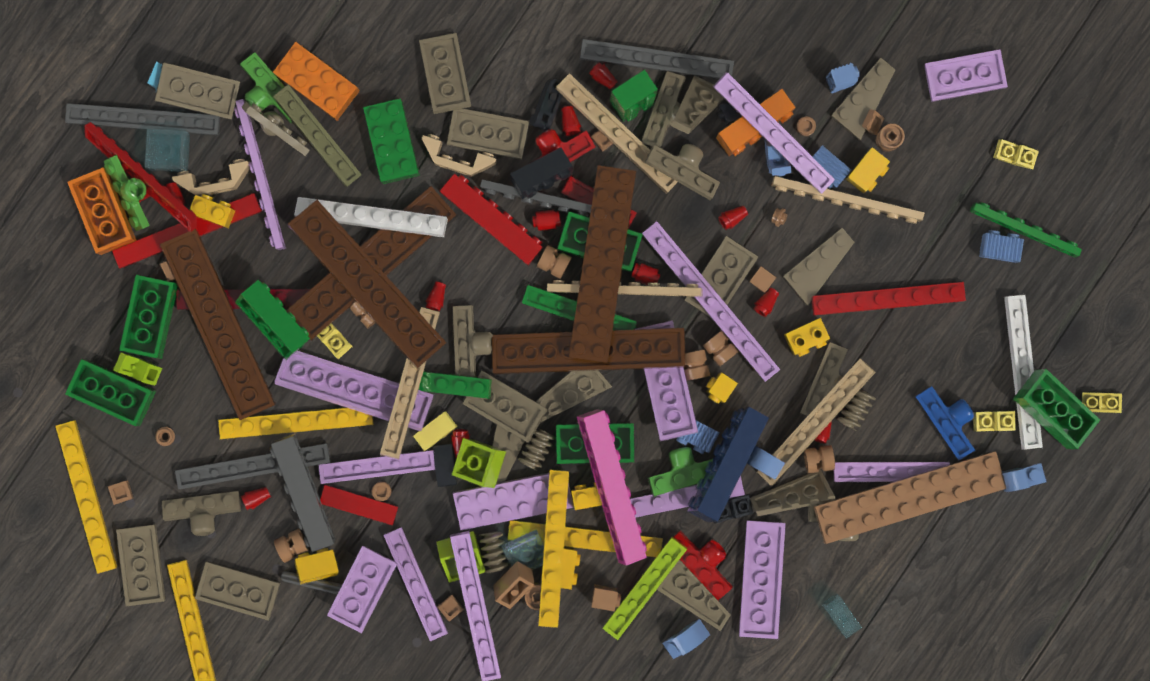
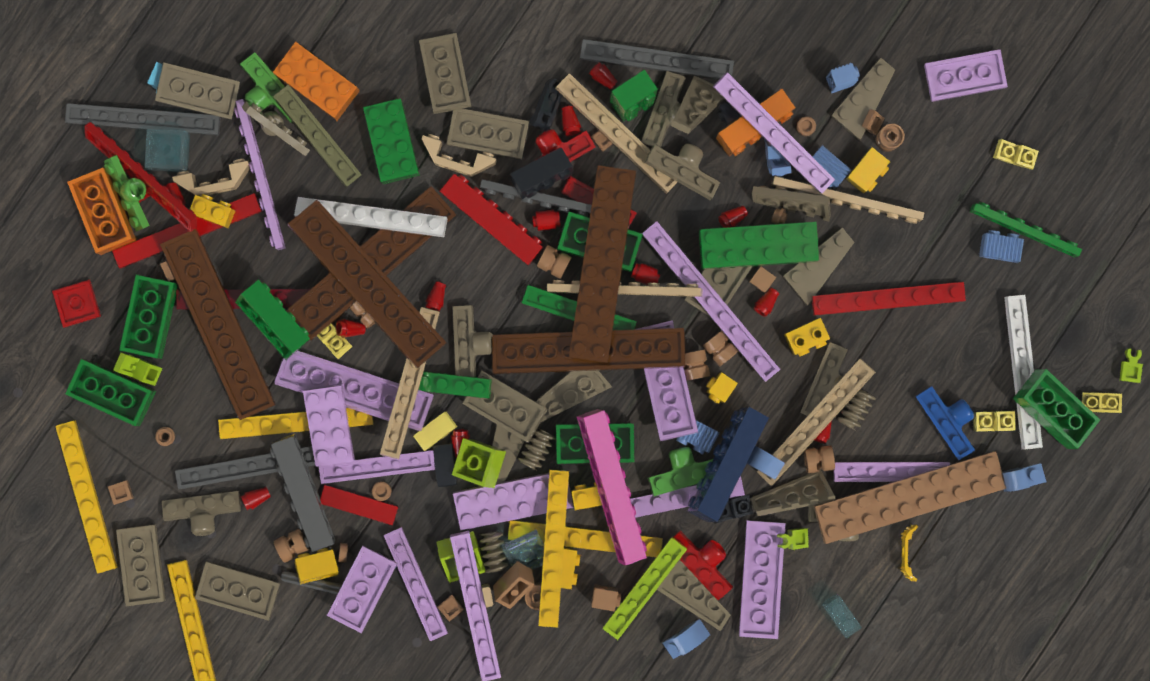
(76, 303): none -> red tile
(328, 425): none -> lavender plate
(343, 552): none -> medium nougat tile
(349, 328): none -> red cone
(487, 595): none -> tan tile
(759, 245): none -> green brick
(793, 201): none -> dark tan wing
(794, 539): none -> lime plate
(907, 535): none -> yellow piece
(1131, 370): none -> lime plate

